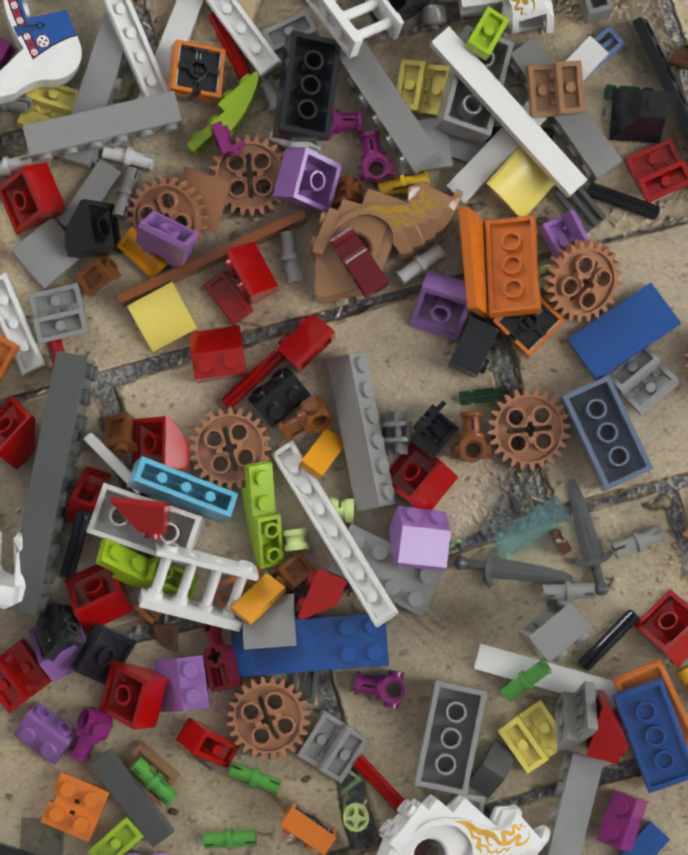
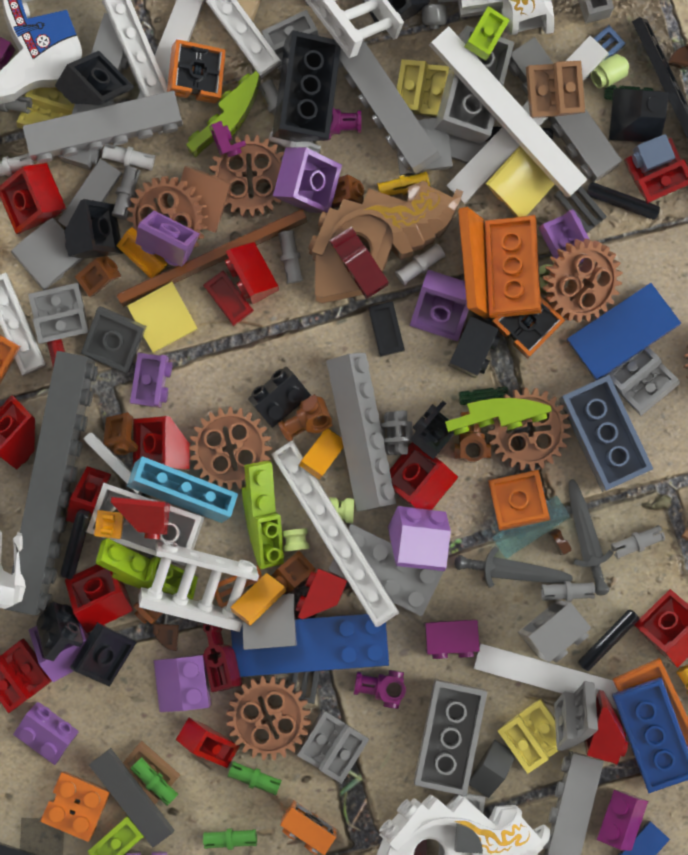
(91, 728): magenta connector -> none
(92, 80): none -> black slope
(109, 524): none -> light orange tile
(113, 339): none -> dark grey tile
(133, 695): red slope -> none
(150, 380): none -> medium lavender bracket
(218, 354): red slope -> none
(232, 50): red axle -> none
(252, 379): red axle -> none
(306, 342): red slope -> none
(357, 821): yellowish green wheel -> none
(373, 158): magenta connector -> none
(378, 782): red axle -> none
(386, 329): none -> black tile
(452, 637): none -> magenta brick
(467, 840): none -> dark grey tile
(507, 410): none -> lime slope
(519, 500): none -> orange plate
(526, 680): bright green pin -> none
(610, 71): none -> yellowish green brick
(653, 153): none -> sand blue brick

